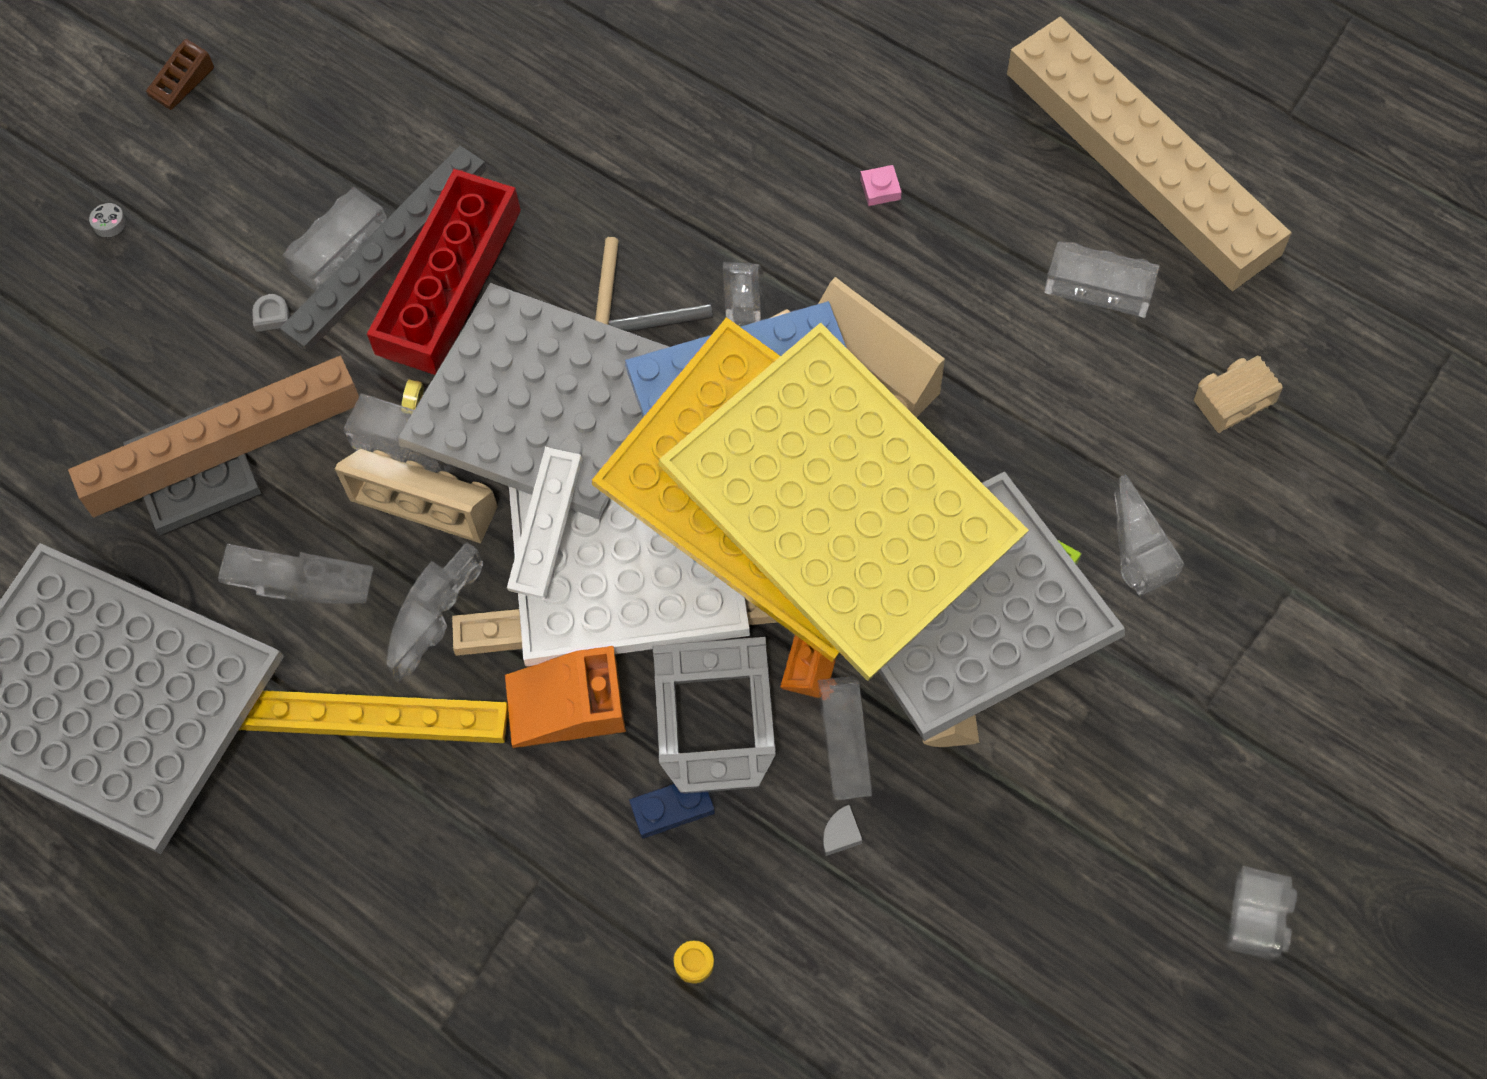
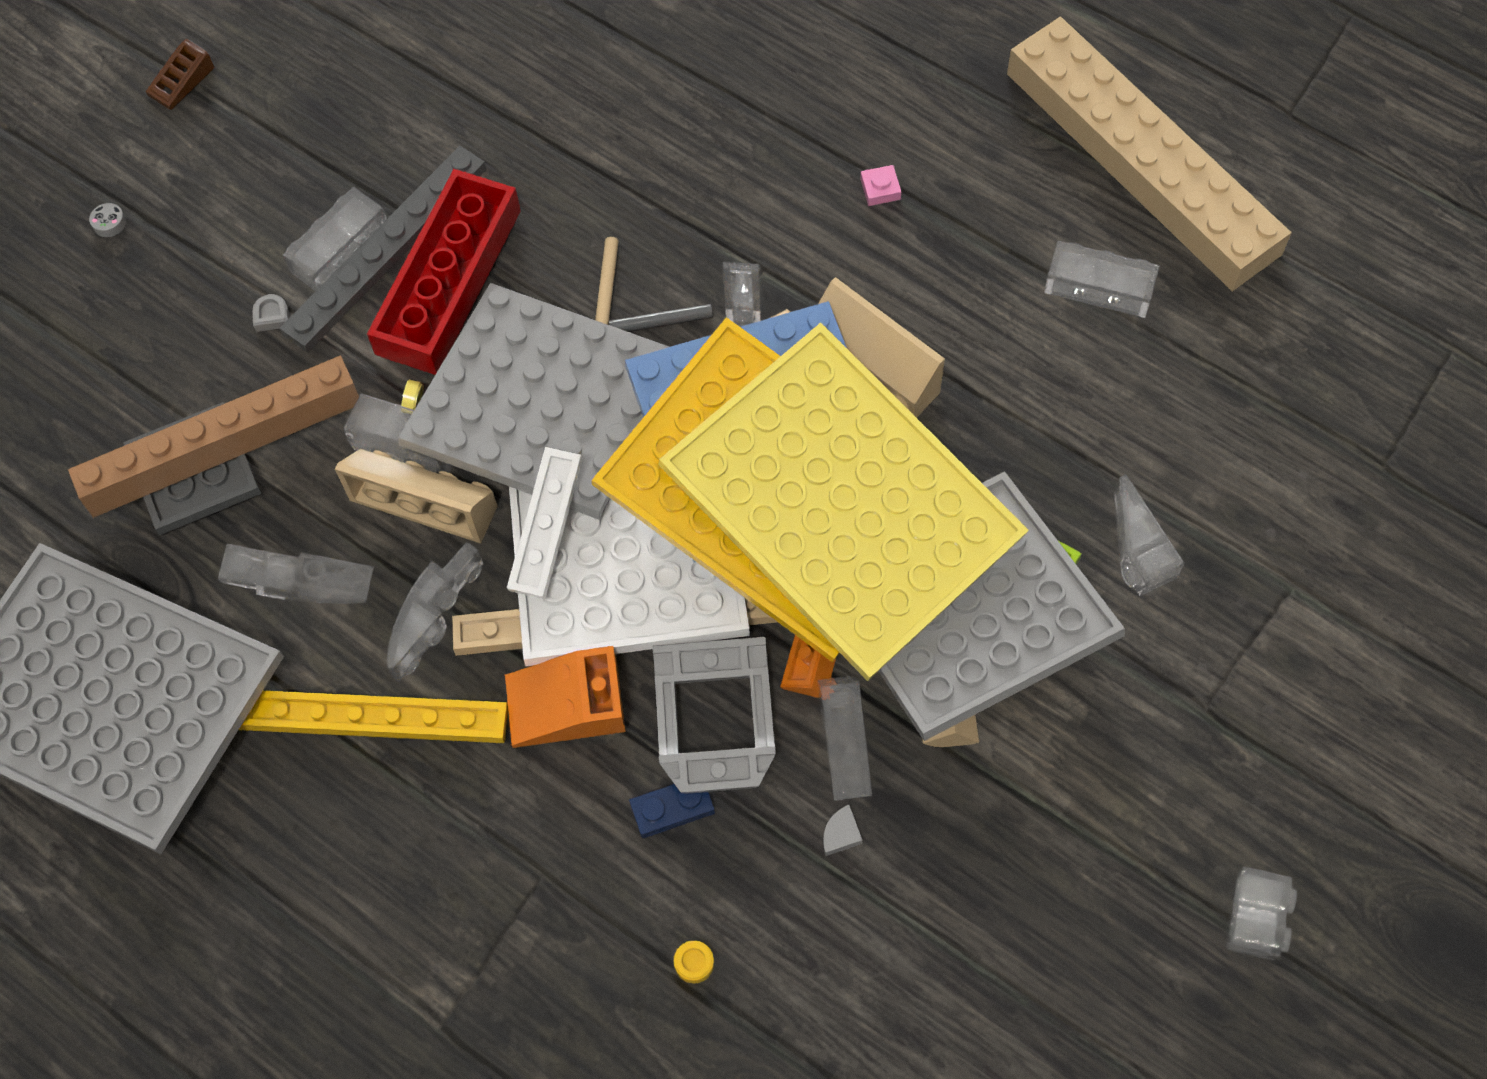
(1237, 393): tan brick -> none

